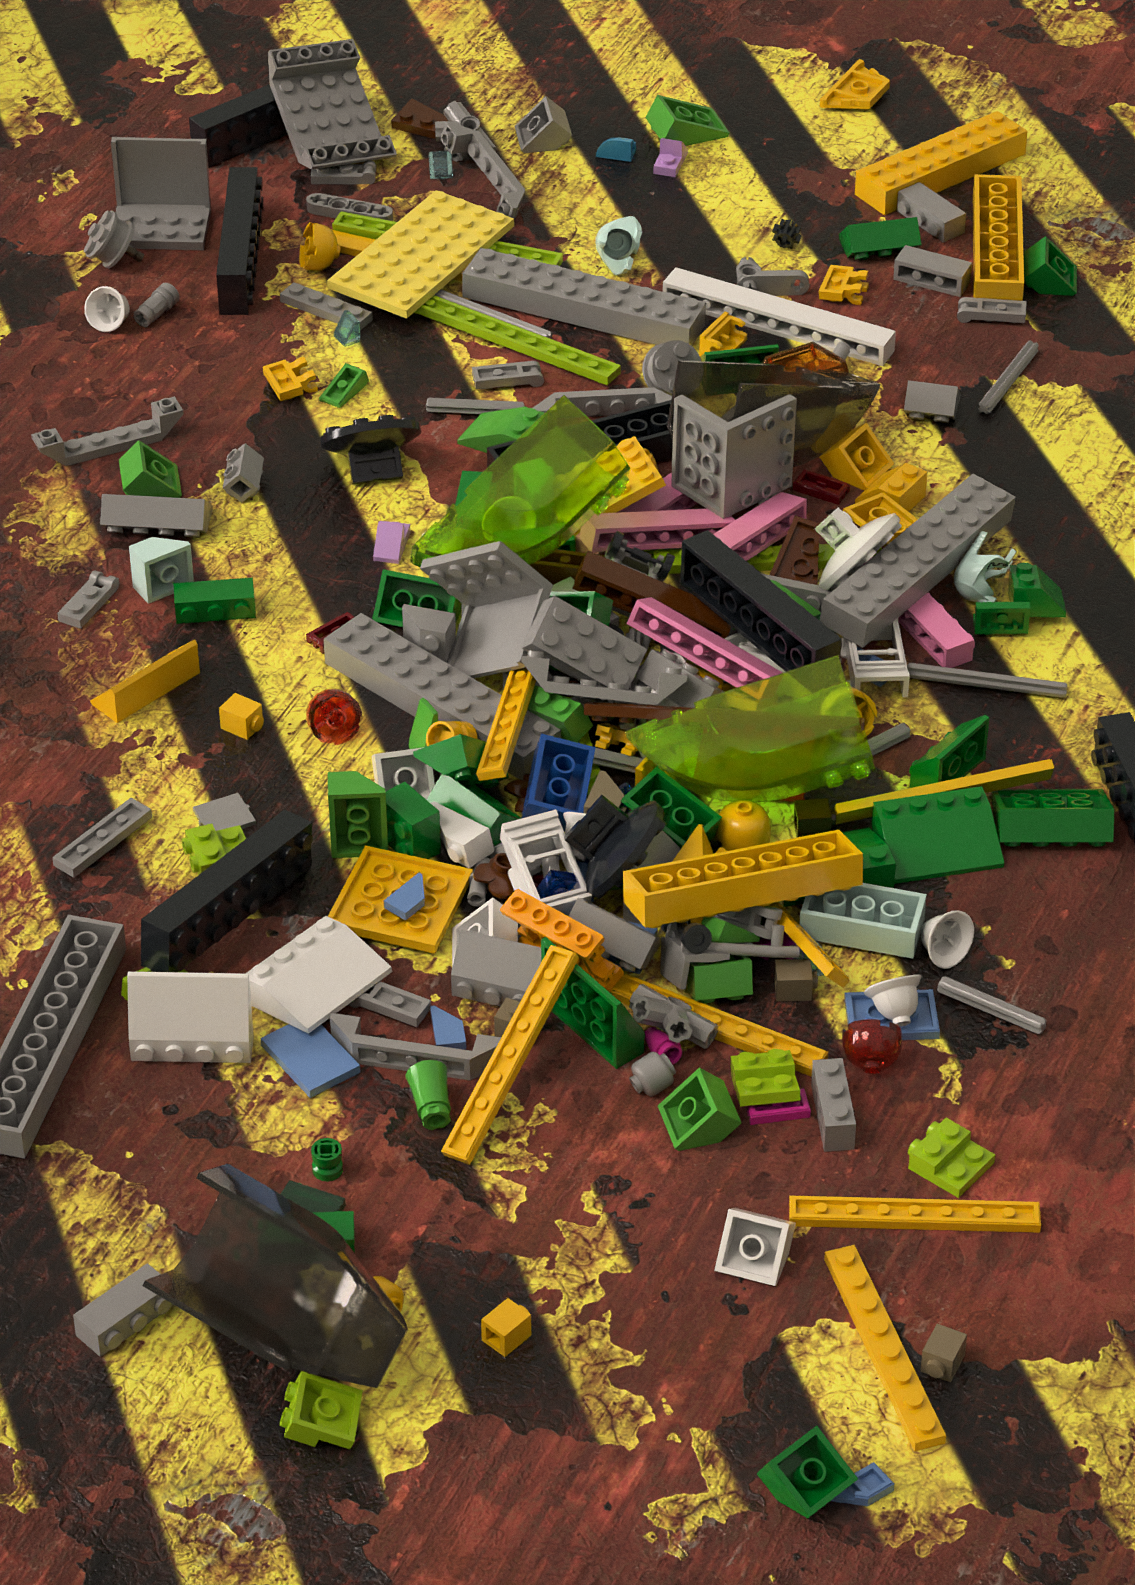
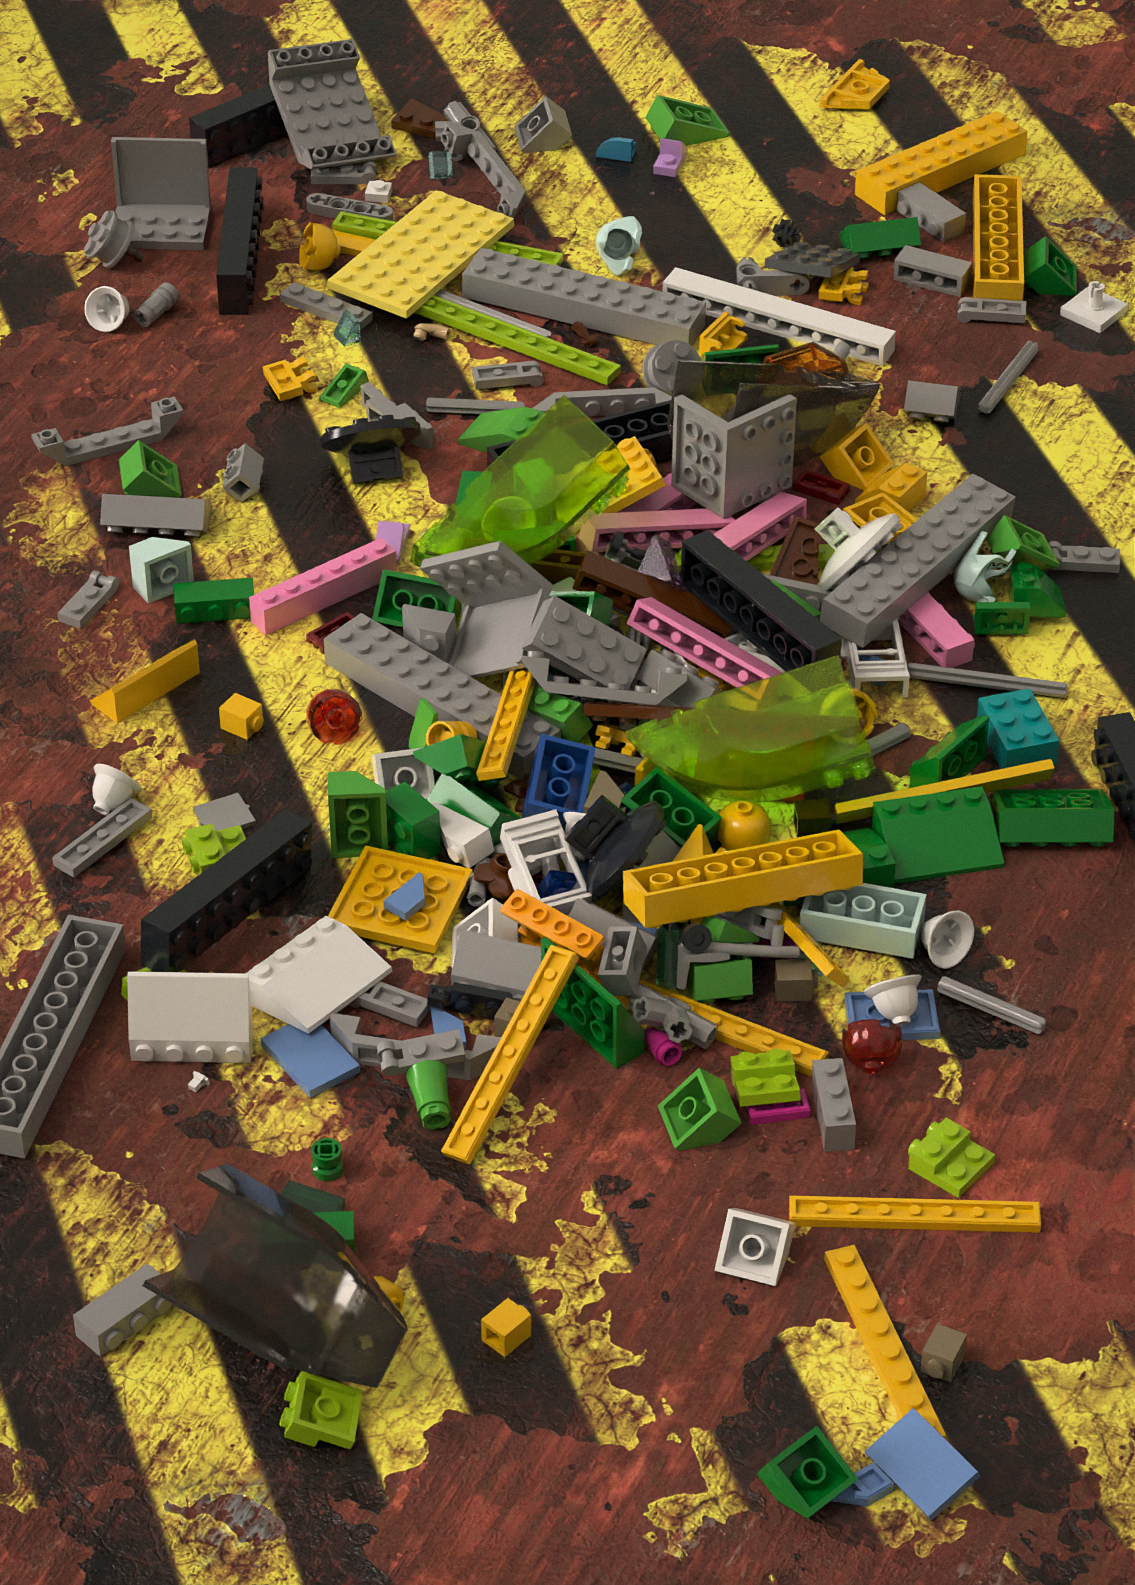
(112, 788): none -> white hat
(198, 1081): none -> white piece
(321, 586): none -> brick
(378, 191): none -> white plate
(379, 405): none -> light grey slope
(434, 330): none -> tan arm
(443, 1047): none -> light grey plate
(467, 999): none -> black hinge
(581, 330): none -> reddish brown piece
(622, 961): none -> light grey brick
(652, 1074): light grey head -> none
(661, 563): none -> slope
(667, 957): none -> clear green tile
(812, 260): none -> dark grey plate
(922, 1464): none -> medium blue tile
(1018, 729): none -> teal brick
(1028, 543): none -> bright green slope
(1086, 558): none -> light grey plate
(1094, 308): none -> white tile

